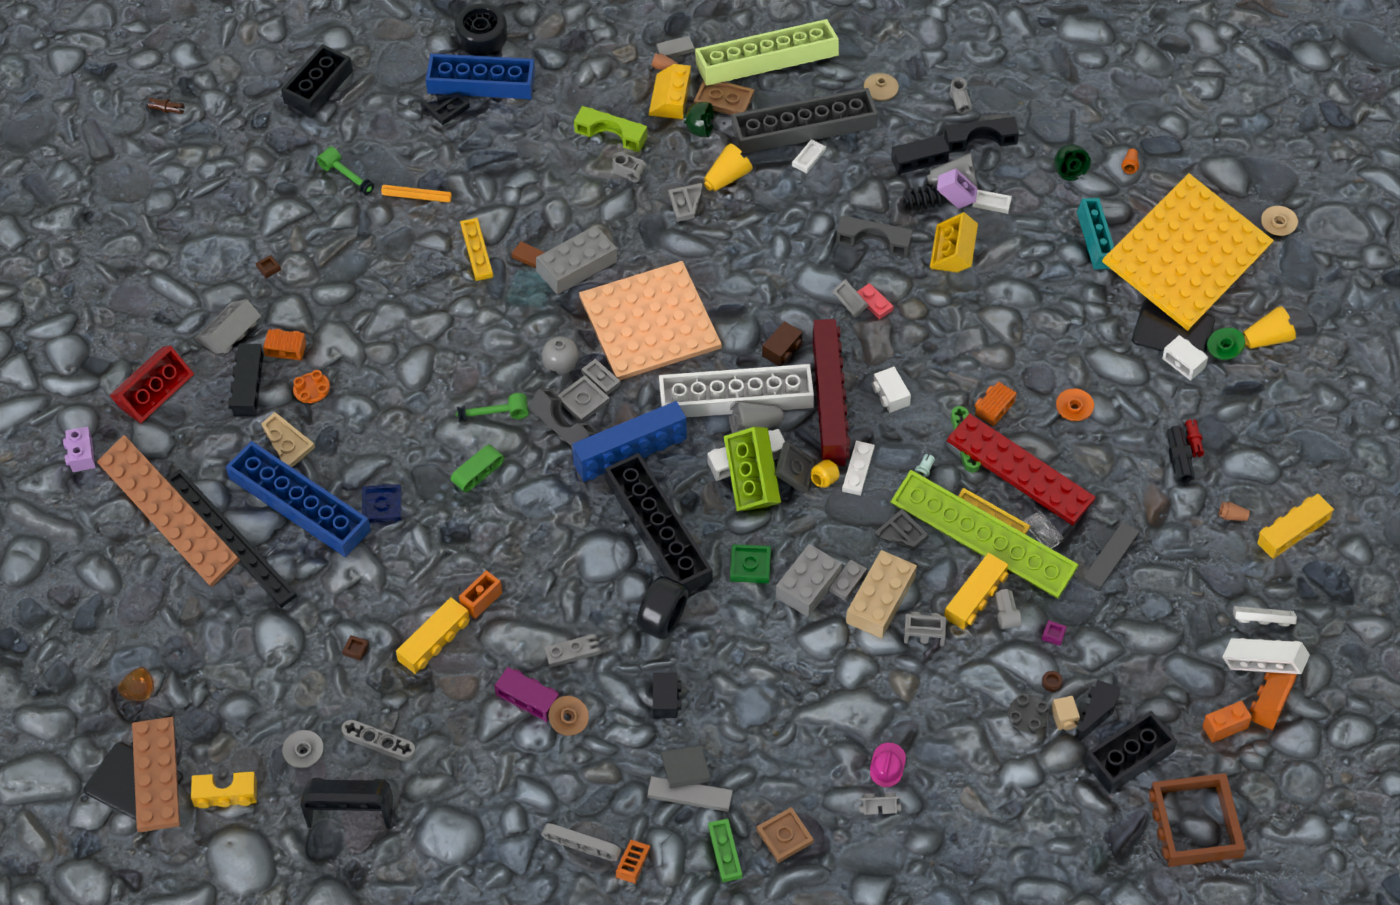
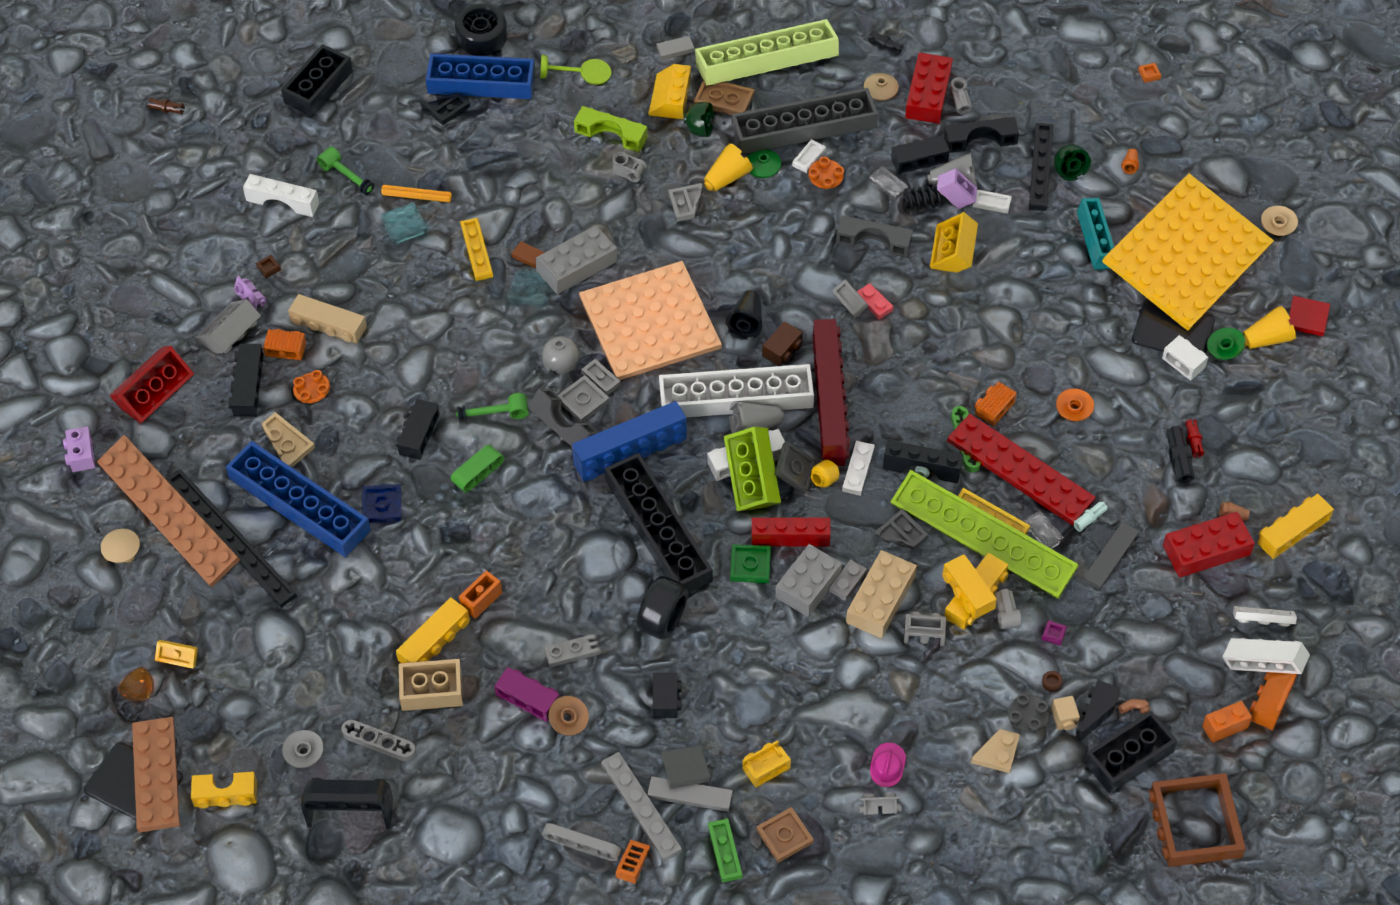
(120, 546): none -> tan dish
(176, 654): none -> yellow plate
(246, 290): none -> lavender hinge
(299, 198): none -> white arch
(327, 319): none -> tan brick
(355, 647): reddish brown tile -> none
(404, 223): none -> clear light blue plate
(418, 429): none -> black brick
(430, 684): none -> tan brick
(592, 71): none -> lime piece
(641, 807): none -> light grey plate
(661, 61): nougat cone -> none
(746, 316): none -> black cone
(764, 163): none -> green dish
(766, 763): none -> yellow hinge
(791, 532): none -> red brick
(826, 173): none -> orange dish
(885, 42): none -> black pin
(888, 183): none -> clear plate
(891, 389): white brick -> none
(903, 455): none -> black arch
(929, 88): none -> red brick
(969, 586): none -> yellow brick
(998, 751): none -> tan wing
(1041, 167): none -> black tile
(1090, 516): none -> light aqua axle
(1134, 703): none -> nougat arm
(1149, 72): none -> orange tile
(1208, 544): none -> red brick
(1309, 315): none -> red tile

